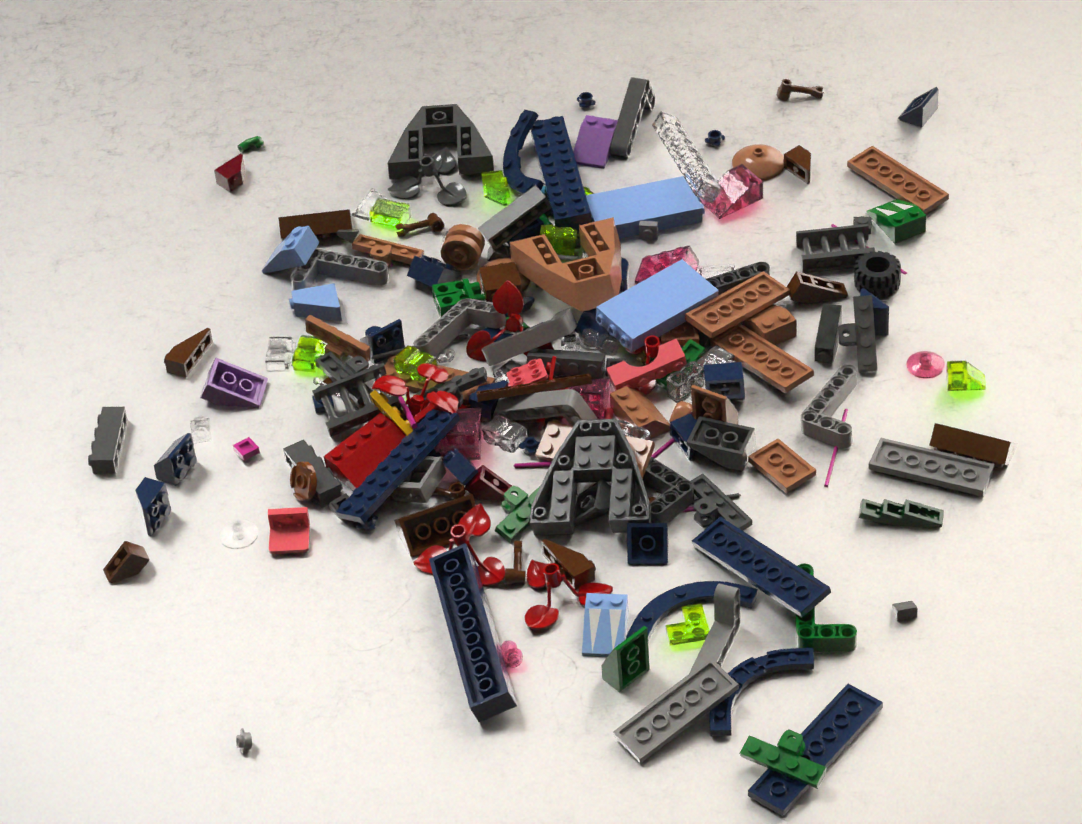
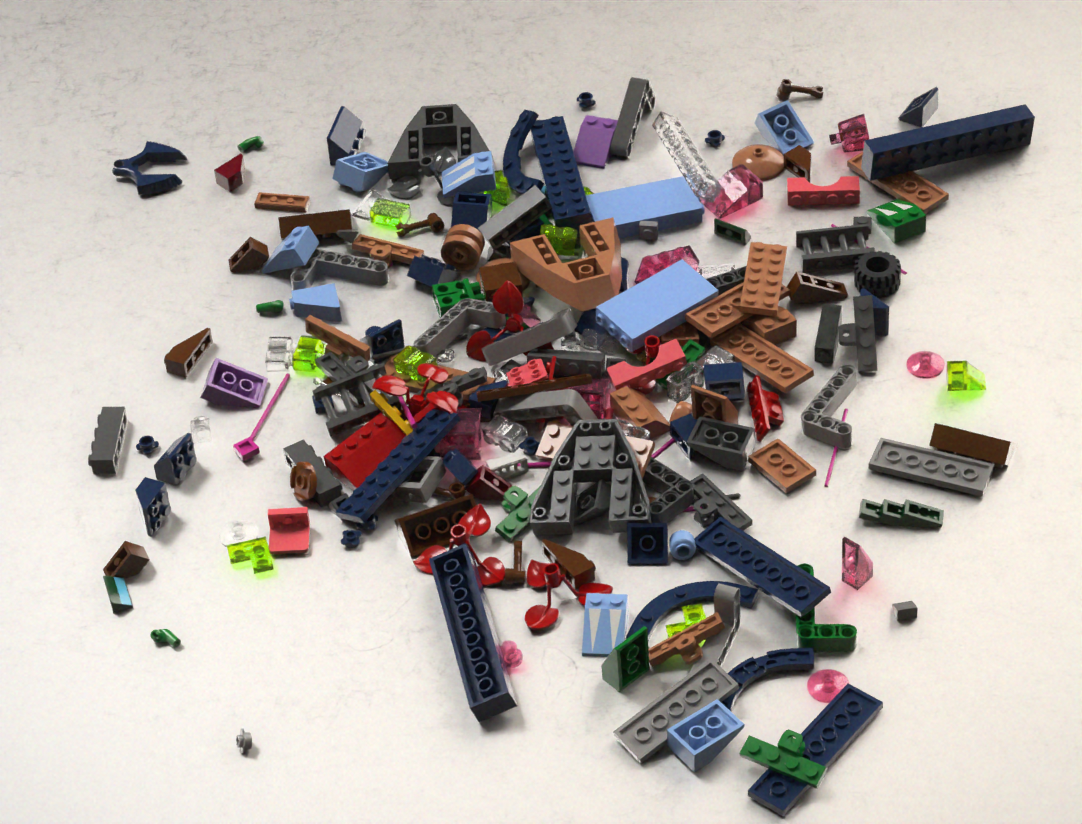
(117, 593): none -> dark green slope
(147, 444): none -> dark blue plate
(150, 182): none -> dark blue piece
(164, 636): none -> green arm
(249, 256): none -> reddish brown slope
(253, 550): none -> clear neon green plate
(270, 405): none -> dark pink axle
(274, 306): none -> green arm
(282, 202): none -> nougat tile
(345, 135): none -> slope
(351, 538): none -> dark blue plate
(360, 171): none -> light blue slope
(470, 175): none -> light blue slope
(471, 209): none -> dark blue slope
(502, 468): none -> white slope
(527, 313): none -> clear pink dish
(682, 545): none -> light blue head
(686, 642): none -> nougat plate
(703, 734): none -> light blue slope
(731, 232): none -> dark green slope
(763, 279): none -> nougat plate
(764, 408): none -> red bracket
(783, 128): none -> light blue slope
(826, 684): none -> clear pink dish
(844, 191): none -> coral arch
(851, 134): none -> clear pink torso
(856, 564): none -> clear pink slope
(947, 142): none -> dark blue brick

